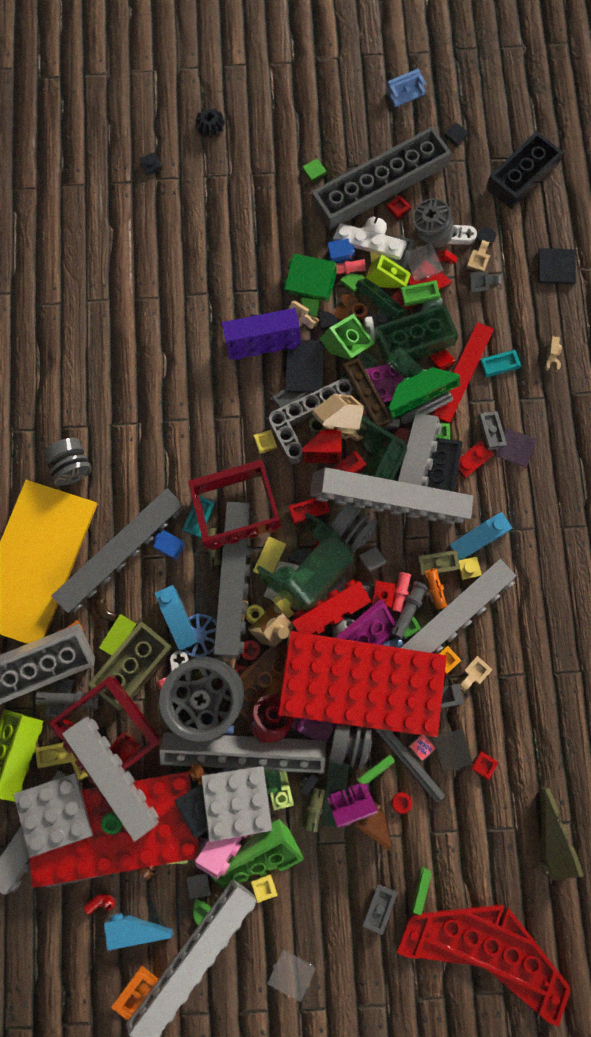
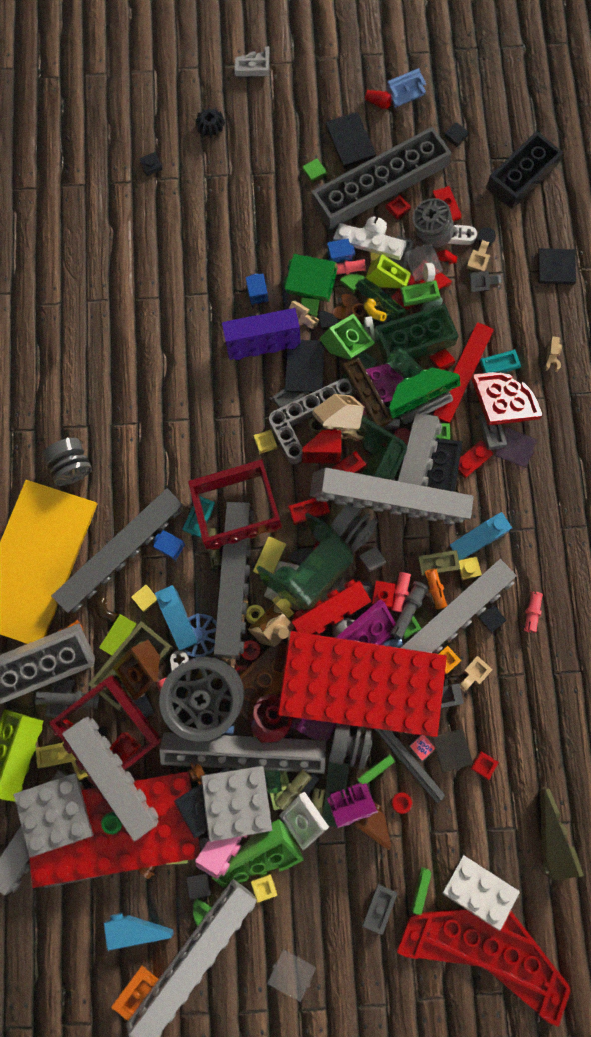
(101, 901): red arm -> none
(138, 669): none -> reddish brown slope
(144, 598): none -> light yellow tile
(145, 706): none -> black plate
(253, 64): none -> light grey wing
(257, 288): none -> blue brick
(293, 789): none -> olive pin
(303, 821): none -> white plate
(350, 140): none -> black tile
(376, 314): none -> yellow arm
(379, 98): none -> red cone
(428, 272): none -> white tile
(447, 196): none -> red plate
(481, 893): none -> white plate
(492, 619): none -> black tile
(505, 399): none -> plate
(533, 612): none -> coral pin

